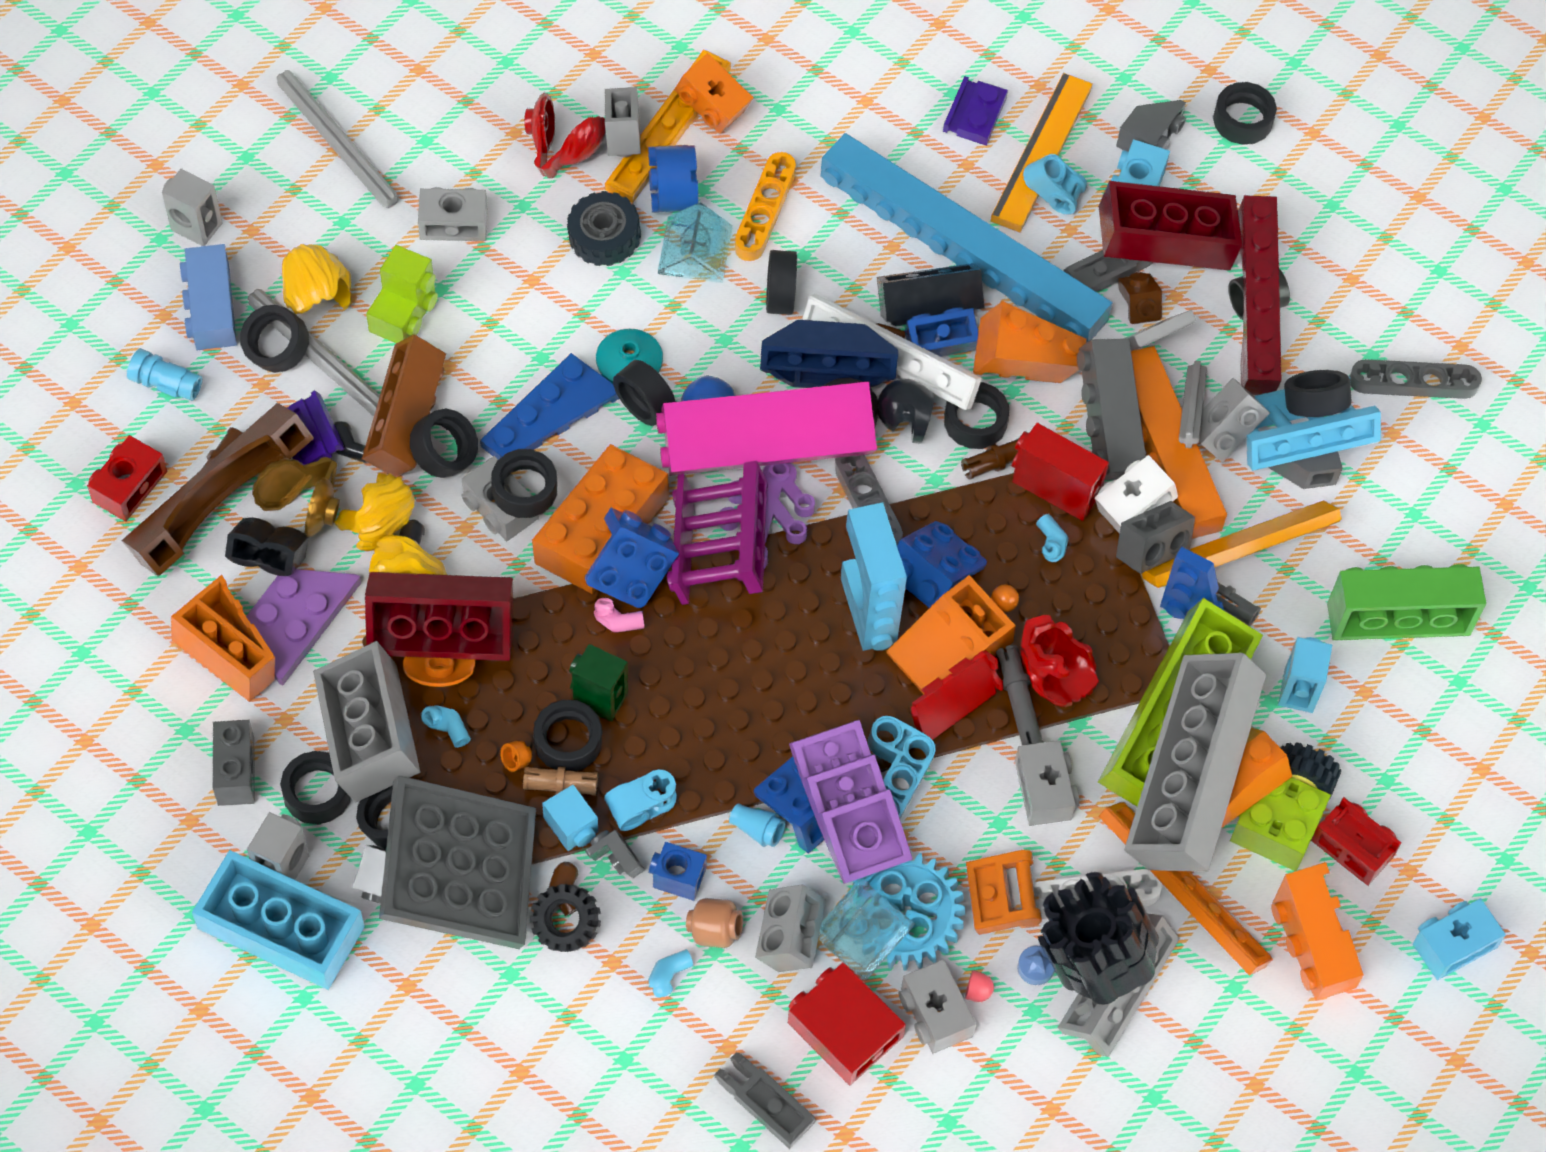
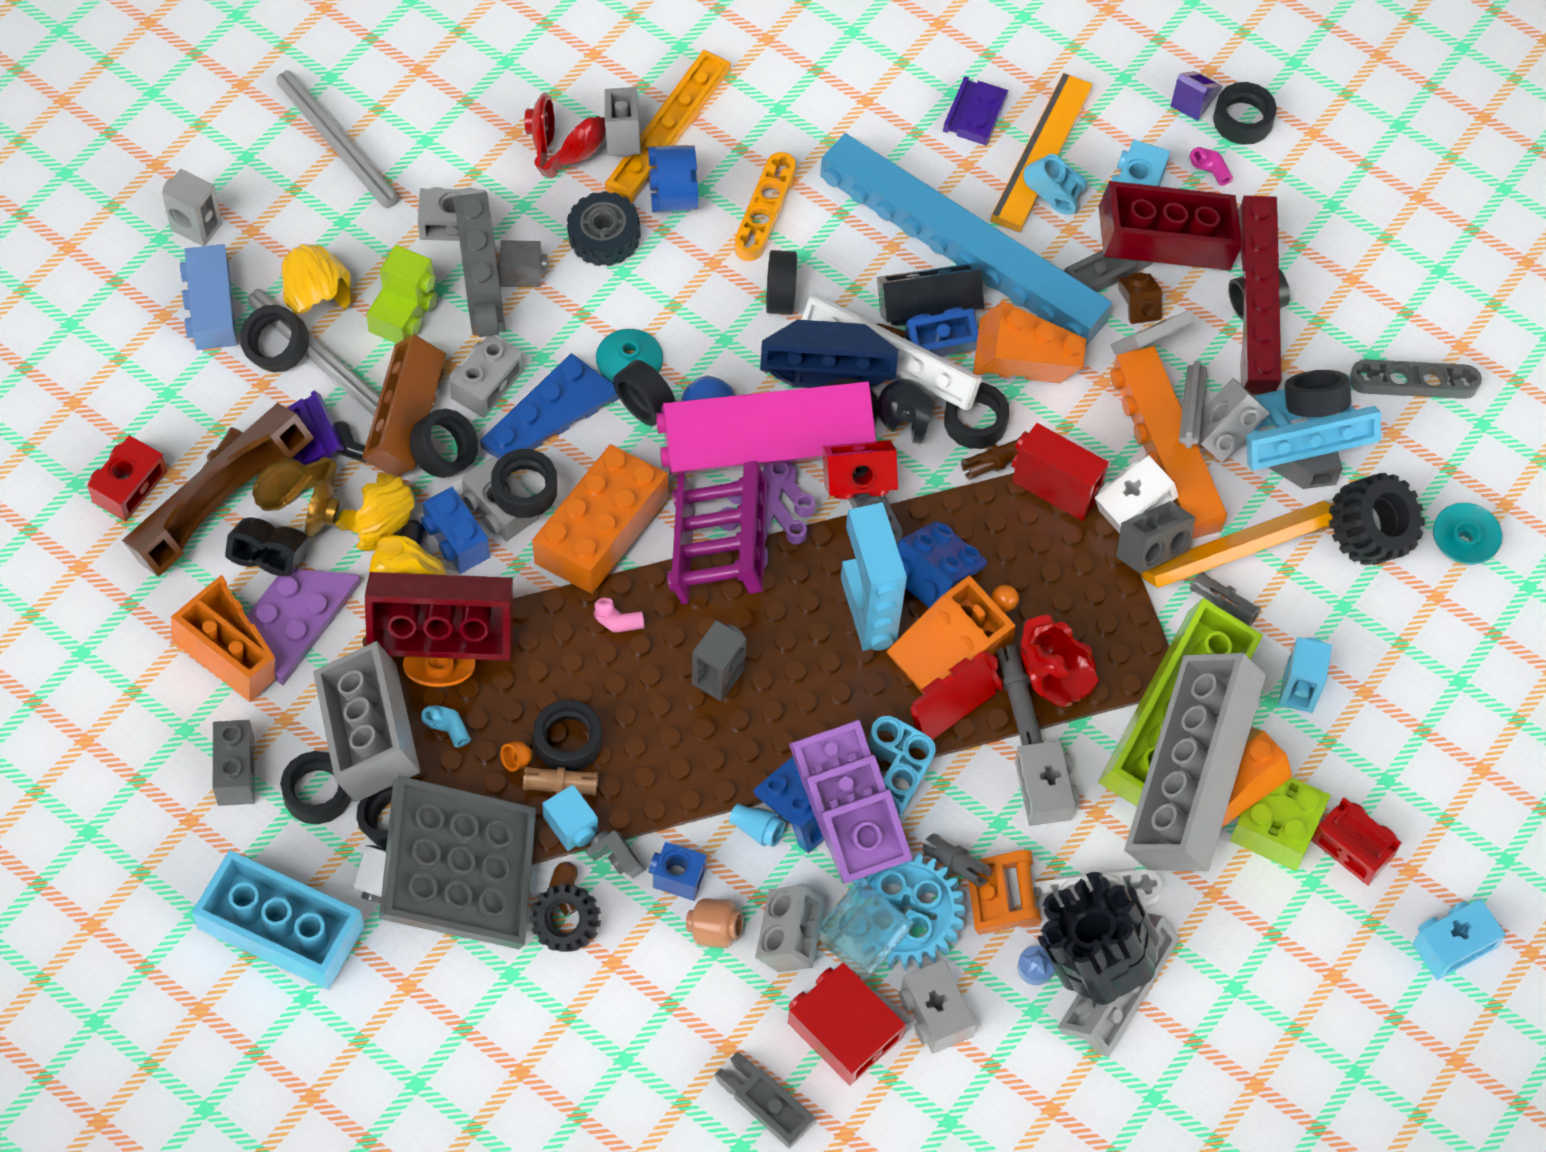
(167, 377): medium azure axle -> none
(280, 845): light grey brick -> none
(455, 529): none -> blue brick
(479, 264): none -> dark grey hinge
(486, 375): none -> light grey brick
(522, 263): none -> flat silver brick
(599, 681): dark green brick -> none
(632, 559): blue bracket -> none
(638, 802): medium azure piece -> none
(664, 971): medium azure arm -> none
(695, 245): clear light blue slope -> none
(713, 93): orange brick -> none
(719, 660): none -> dark grey brick
(842, 460): none -> red brick
(957, 860): none -> dark grey pin
(979, 987): coral hinge -> none
(1056, 539): medium azure arm -> none
(1111, 403): dark grey brick -> none
(1152, 124): dark grey slope -> none
(1188, 583): blue wing -> none
(1194, 93): none -> dark purple slope
(1198, 901): orange tile -> none
(1211, 162): none -> dark pink arm
(1312, 766): black wheel -> none
(1314, 933): orange wedge -> none
(1397, 513): none -> black tyre
(1406, 602): bright green brick -> none
(1470, 522): none -> teal dish

